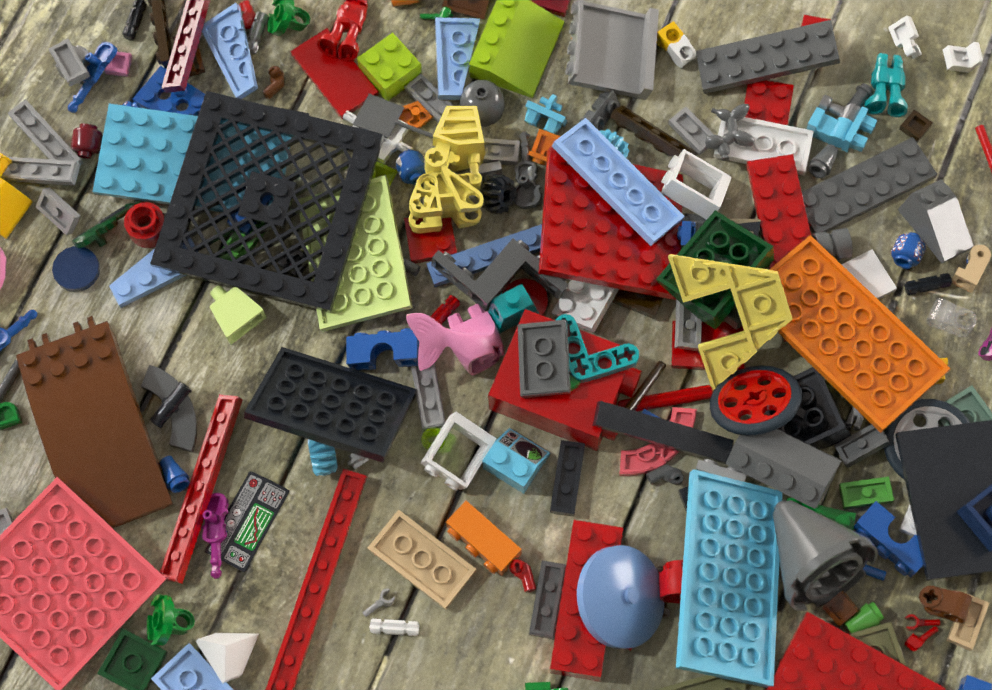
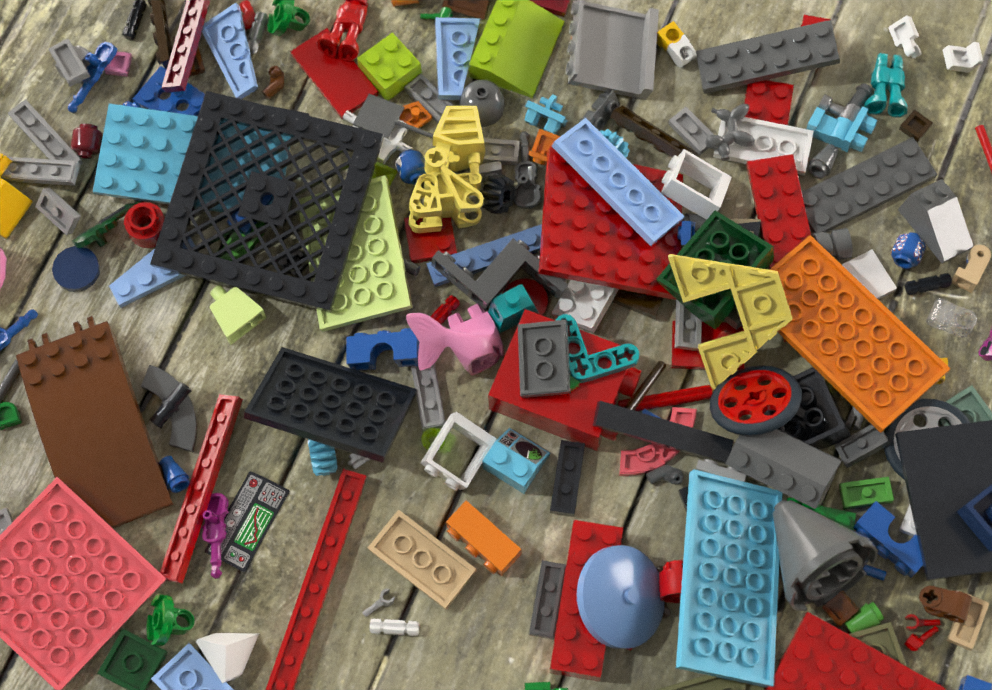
(524, 573): red arm -> none

